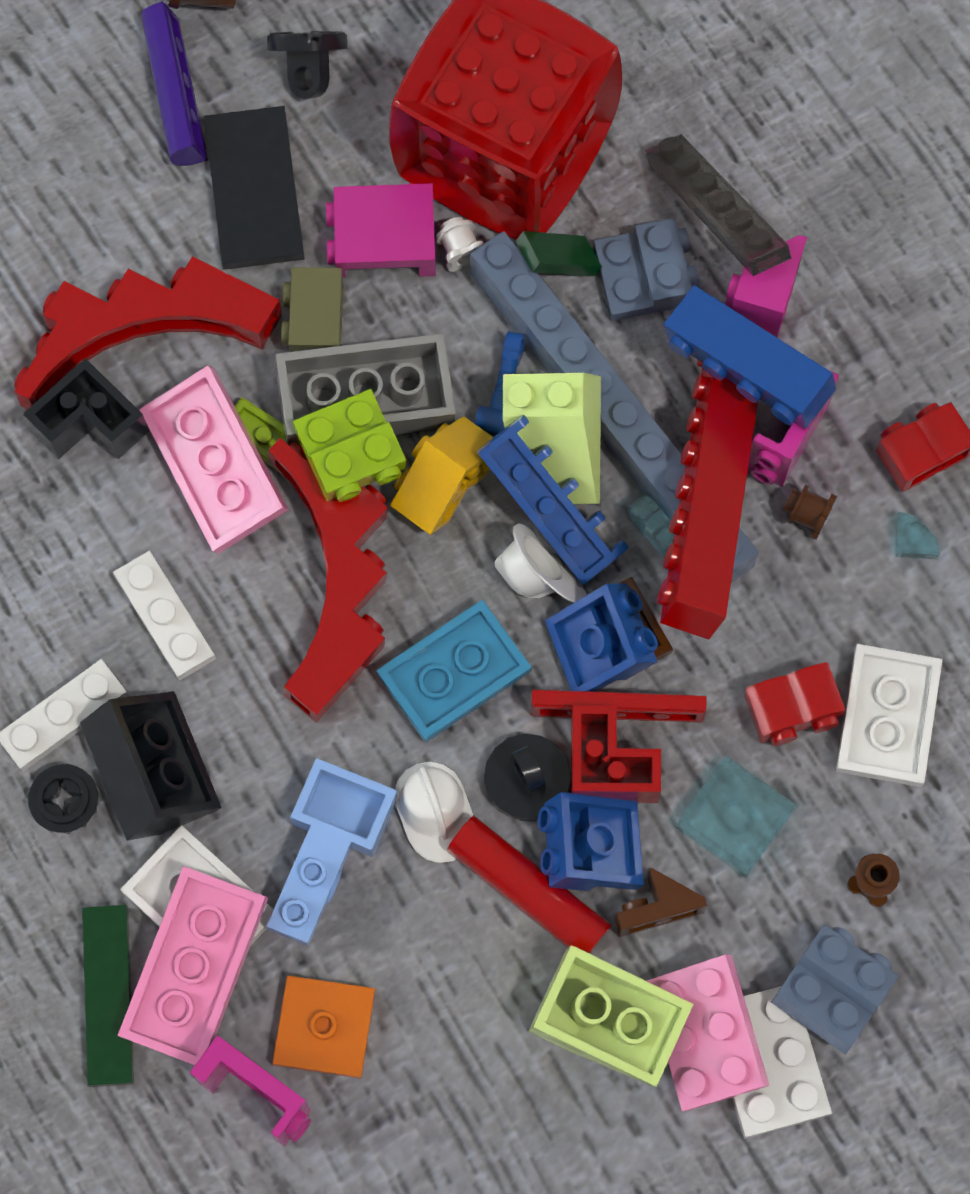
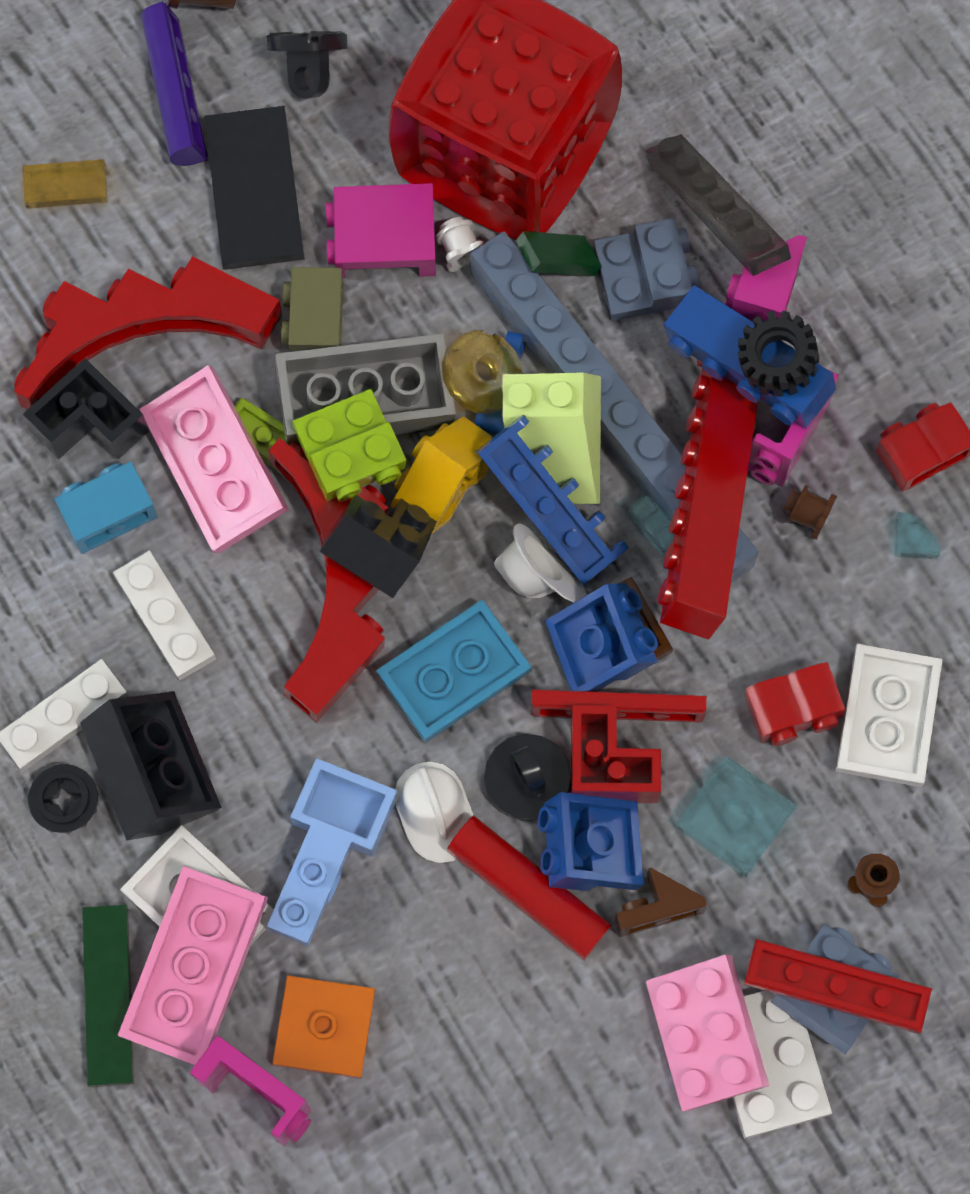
(65, 183): none -> clear yellow tile
(105, 506): none -> dark azure brick
(379, 545): none -> black brick
(461, 375): none -> clear yellow tile
(610, 1016): yellowish green slope -> none
(772, 330): none -> black tyre
(838, 986): none -> red tile

